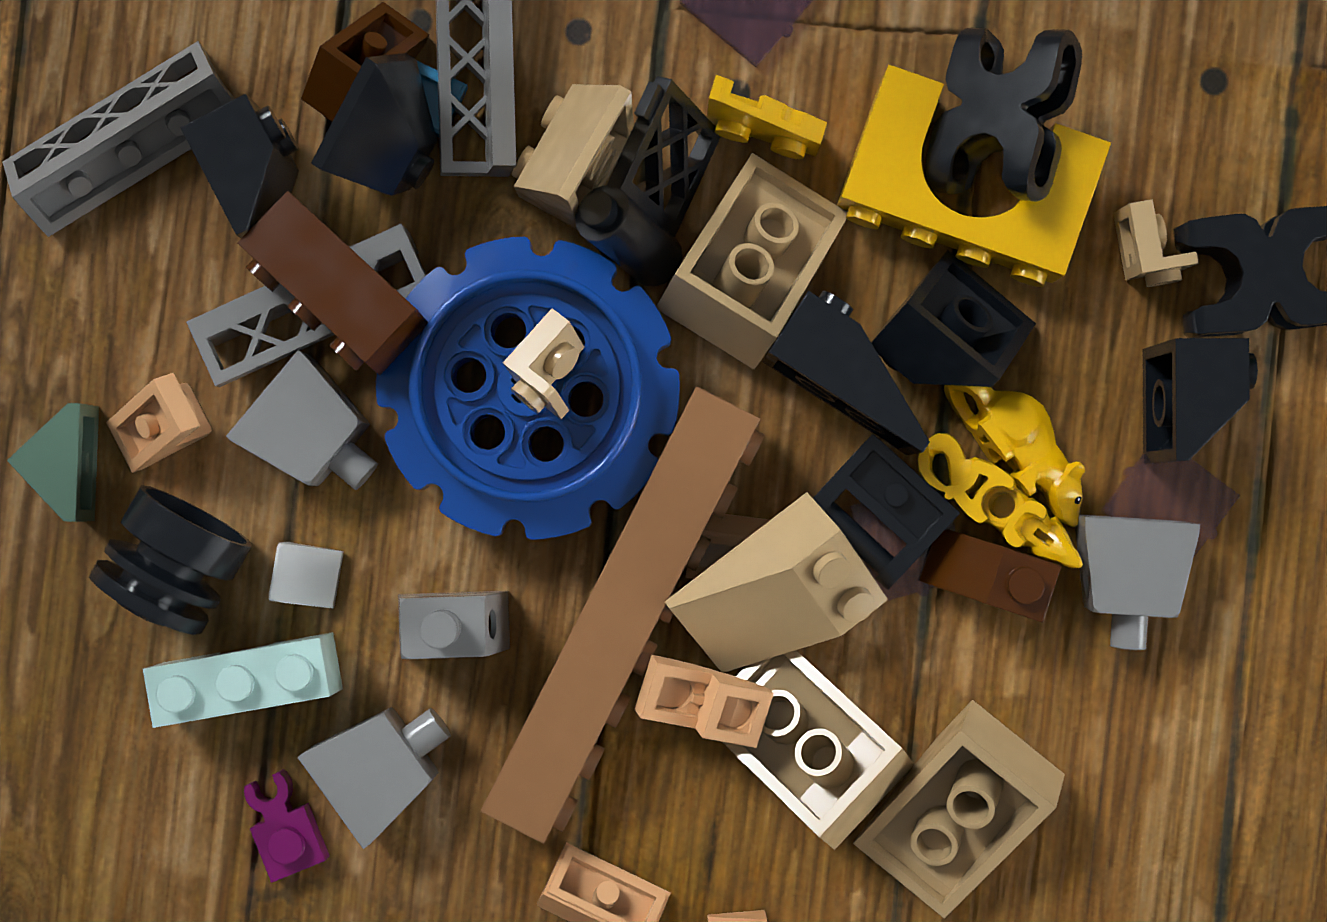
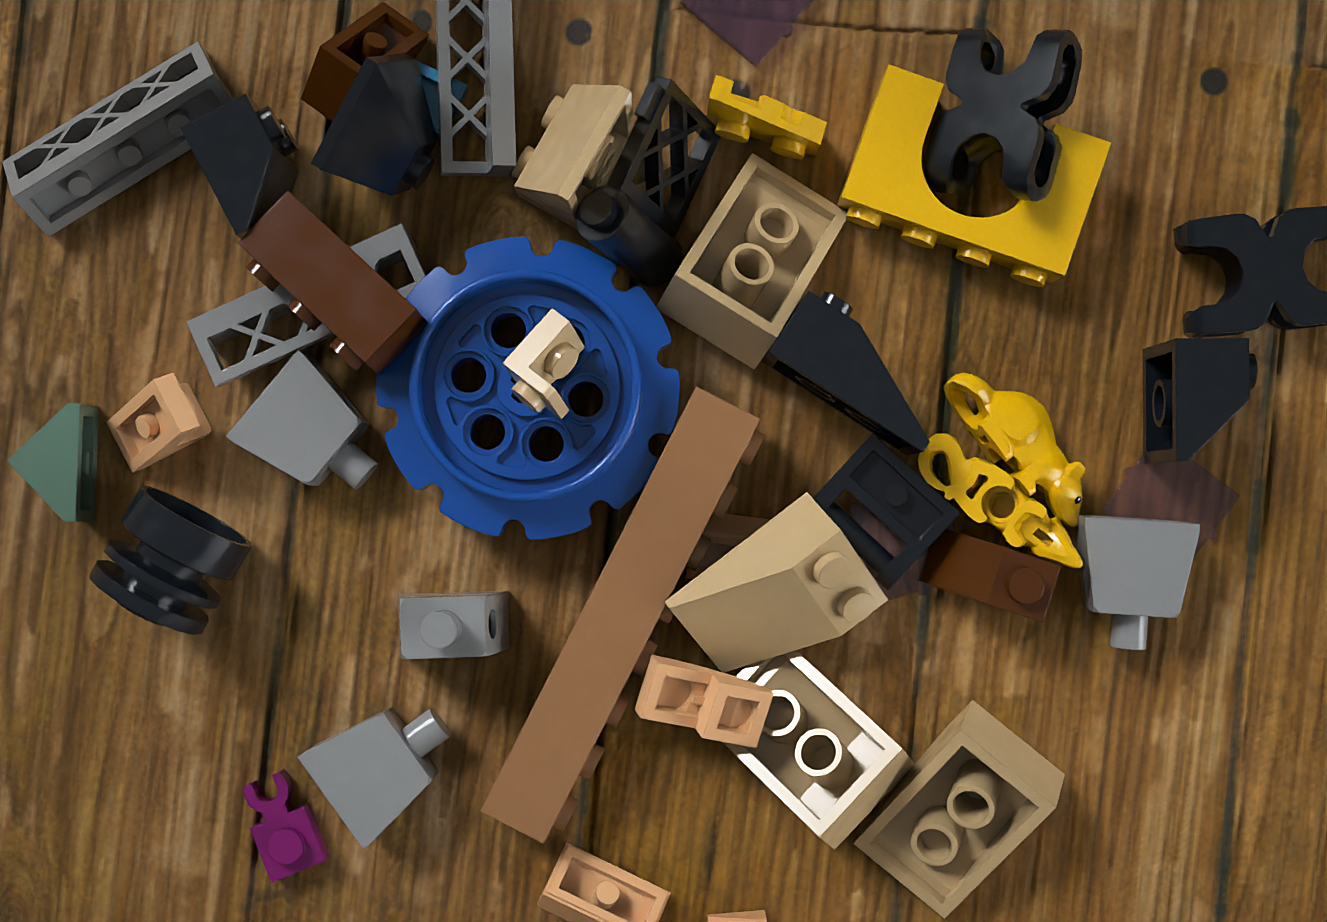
(242, 680): light aqua arch -> none
(305, 575): white slope -> none
(953, 329): black slope -> none
(1141, 242): tan bracket -> none

